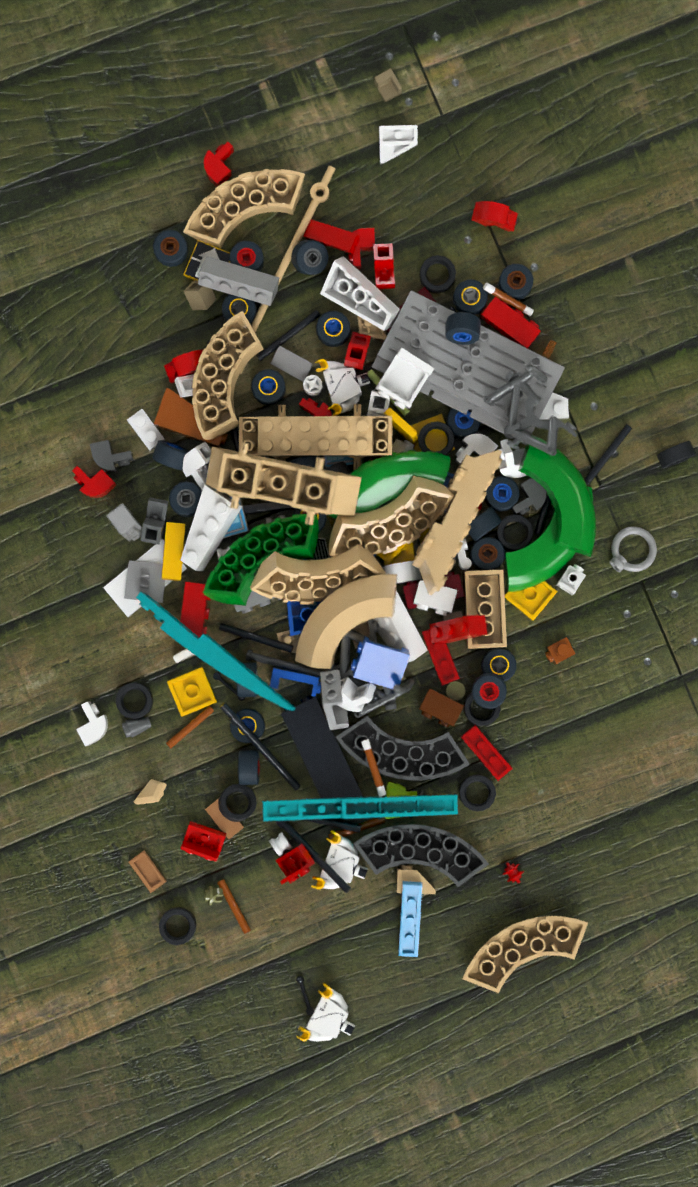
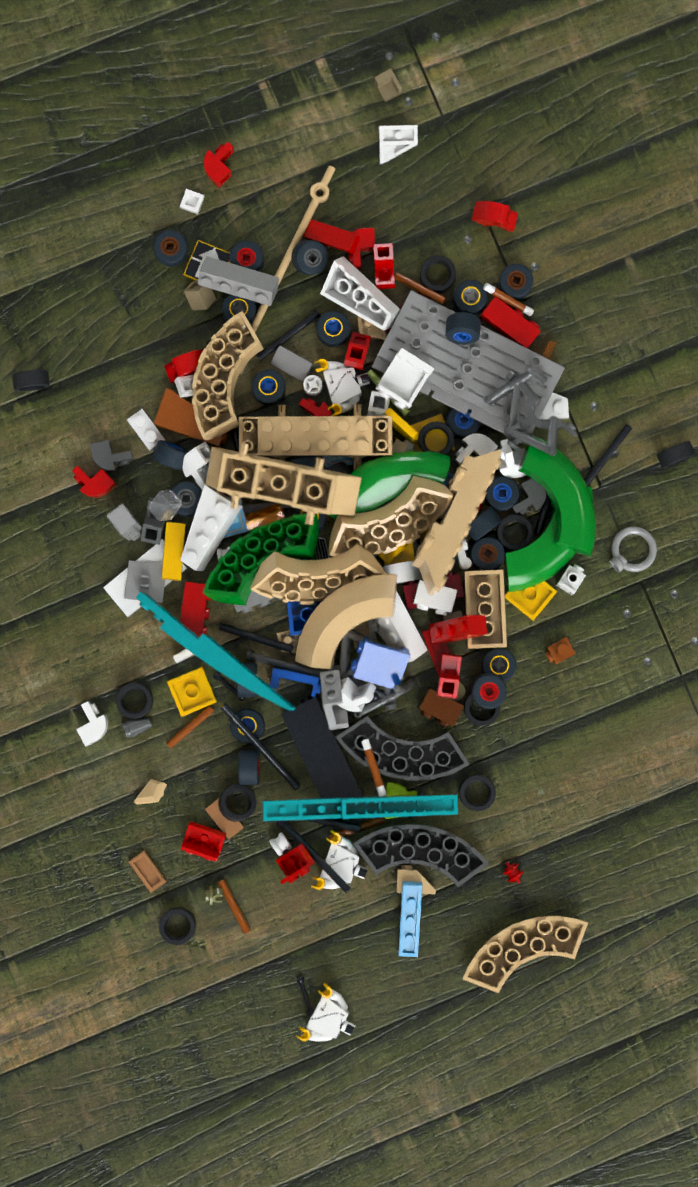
(30, 380): none -> black tyre
(165, 505): none -> clear panel
(192, 201): none -> white plate
(241, 199): tan brick -> none
(264, 516): none -> clear orange tile
(420, 288): none -> dark orange bar
(449, 675): none -> red brick
(486, 752): red tile -> none

